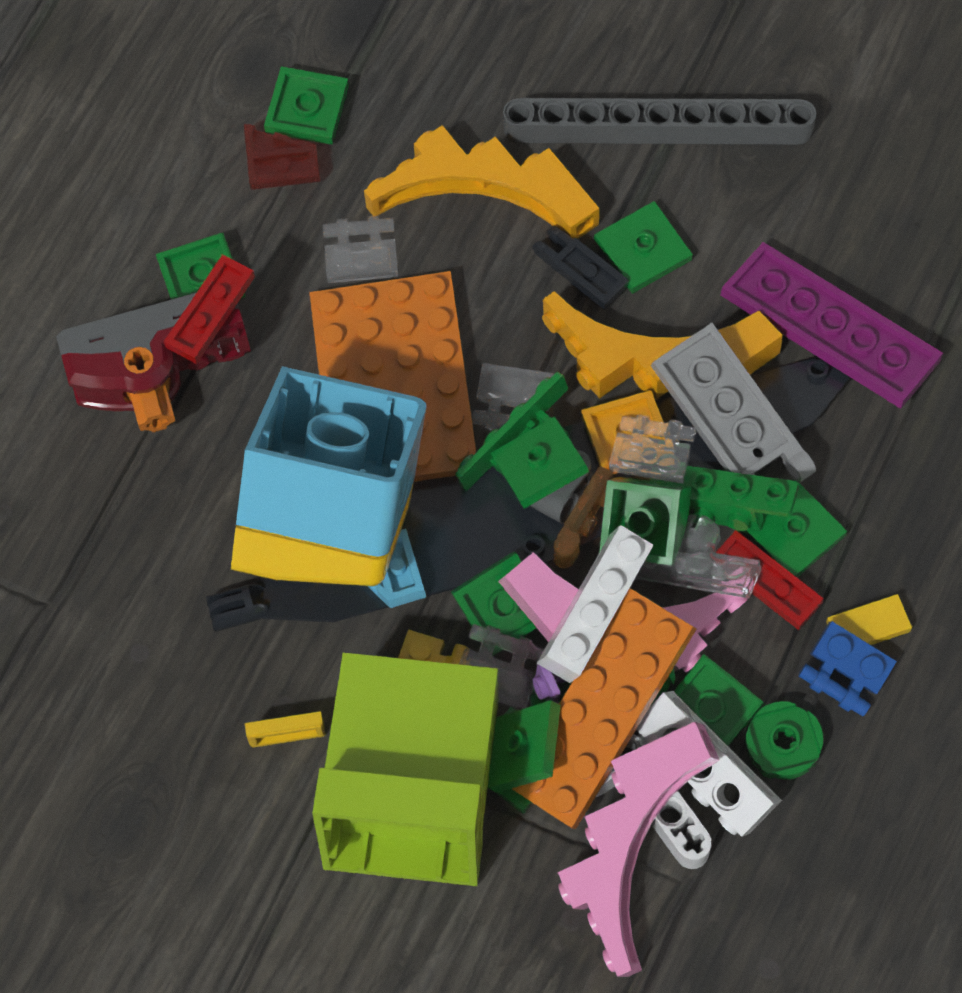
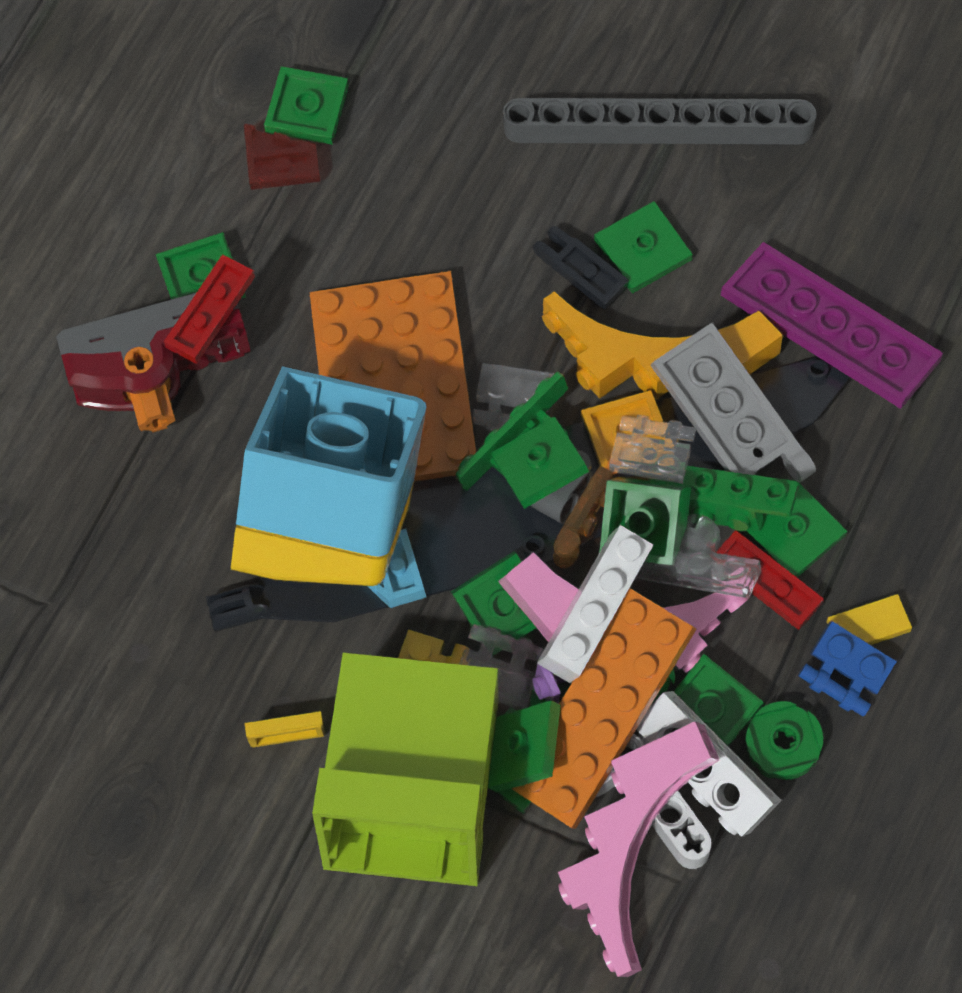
(360, 259): clear plate -> none
(491, 171): light orange arch -> none

